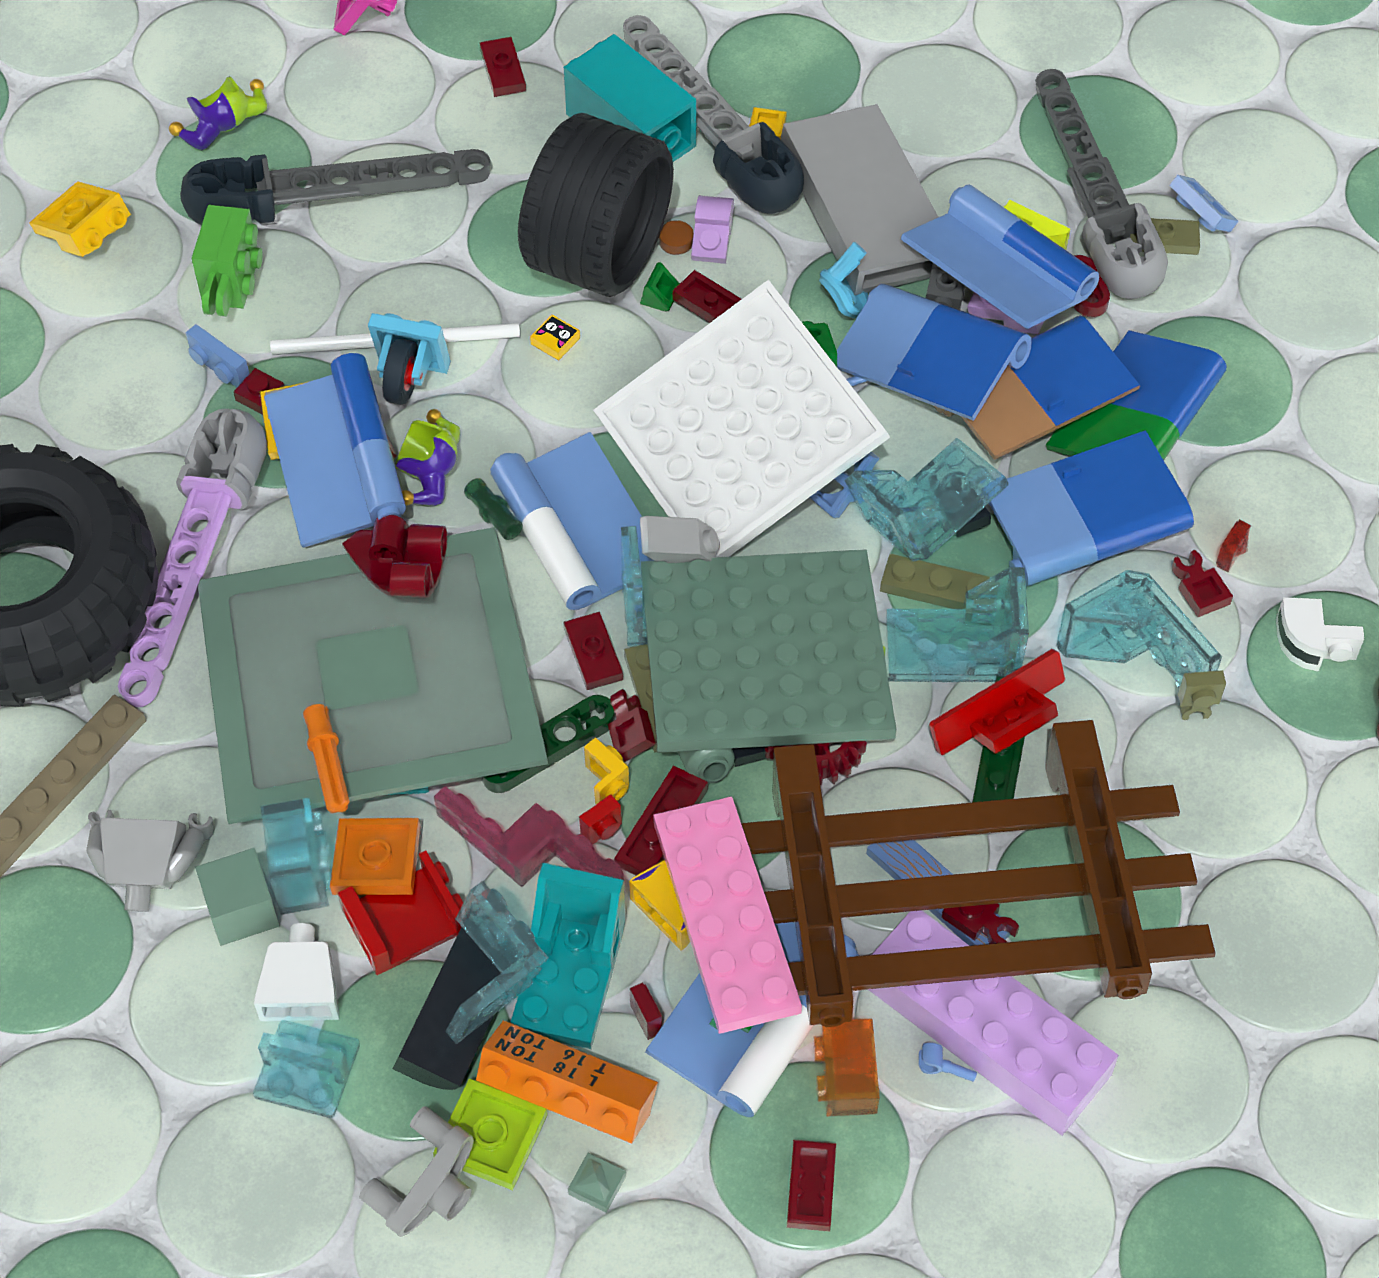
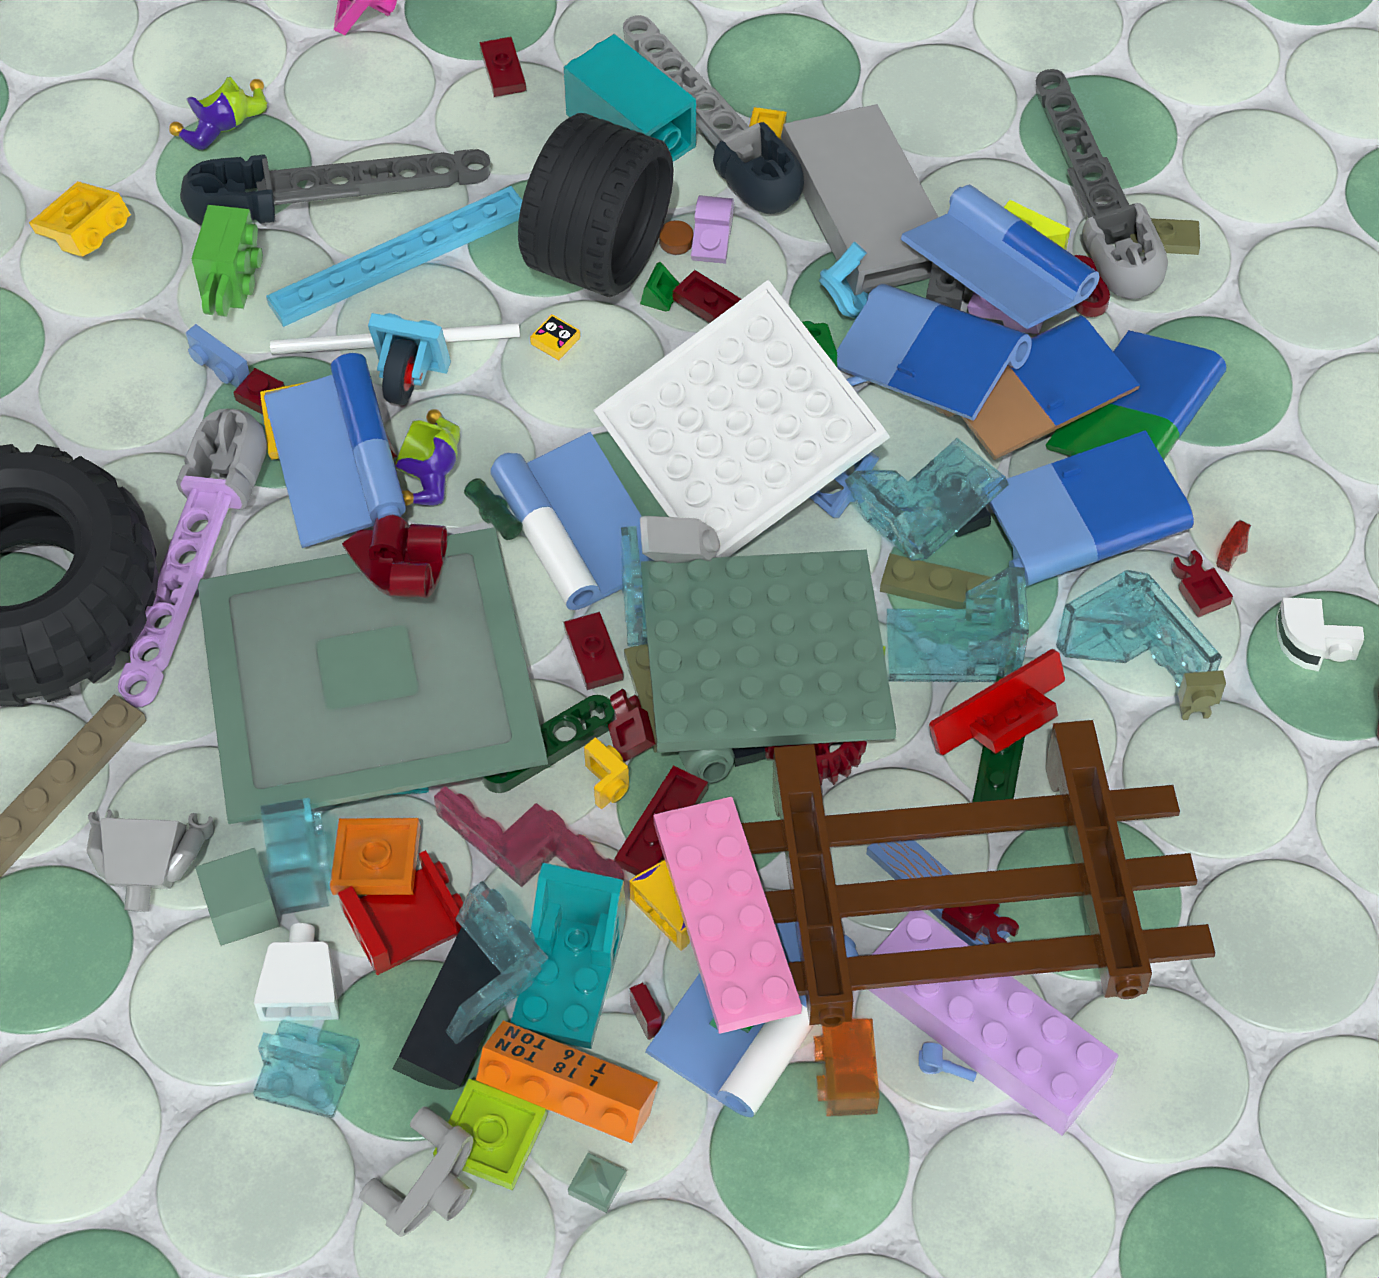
(323, 744): orange axle -> none
(395, 256): none -> medium azure tile
(601, 820): red plate -> none
(811, 1185): dark red plate -> none
(1196, 197): medium blue plate -> none

